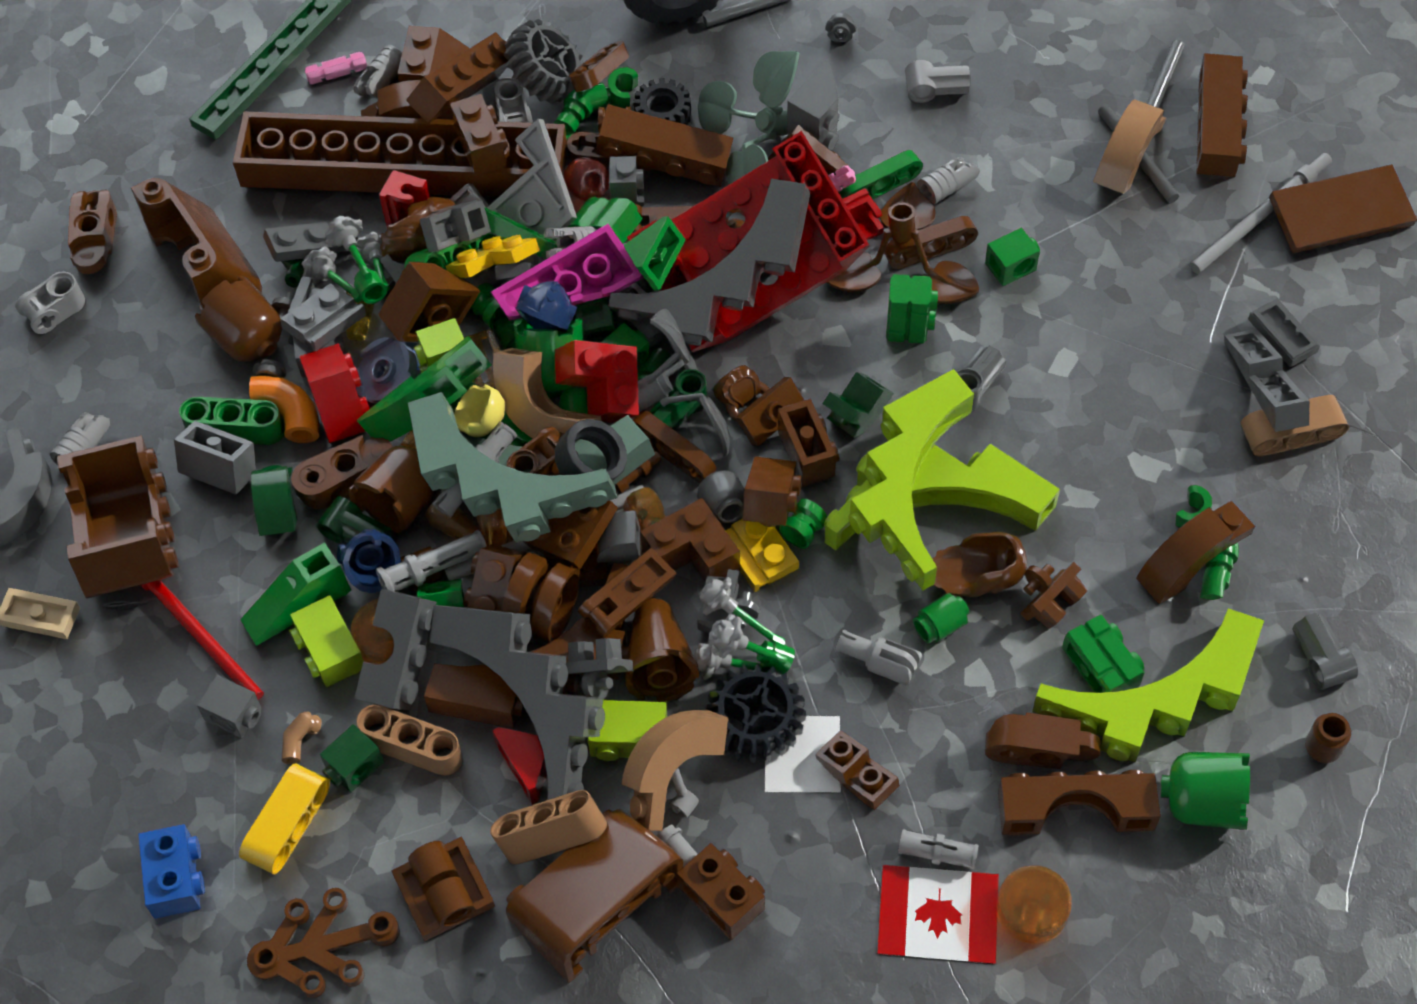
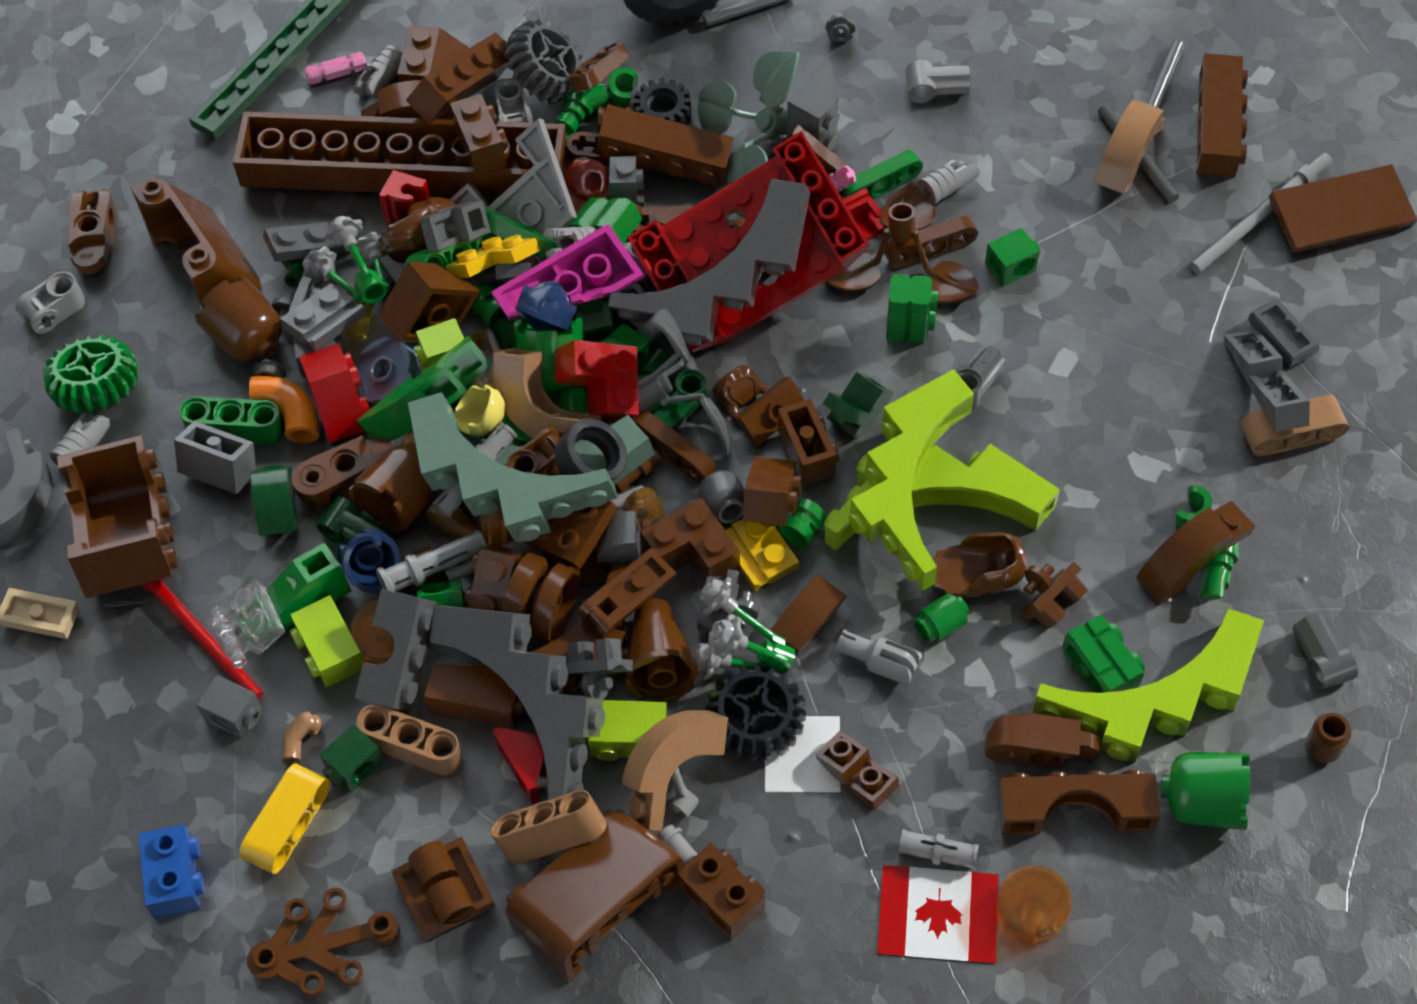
(90, 374): none -> green gear
(254, 615): none -> clear plate
(656, 250): green slope -> none
(809, 612): none -> reddish brown slope

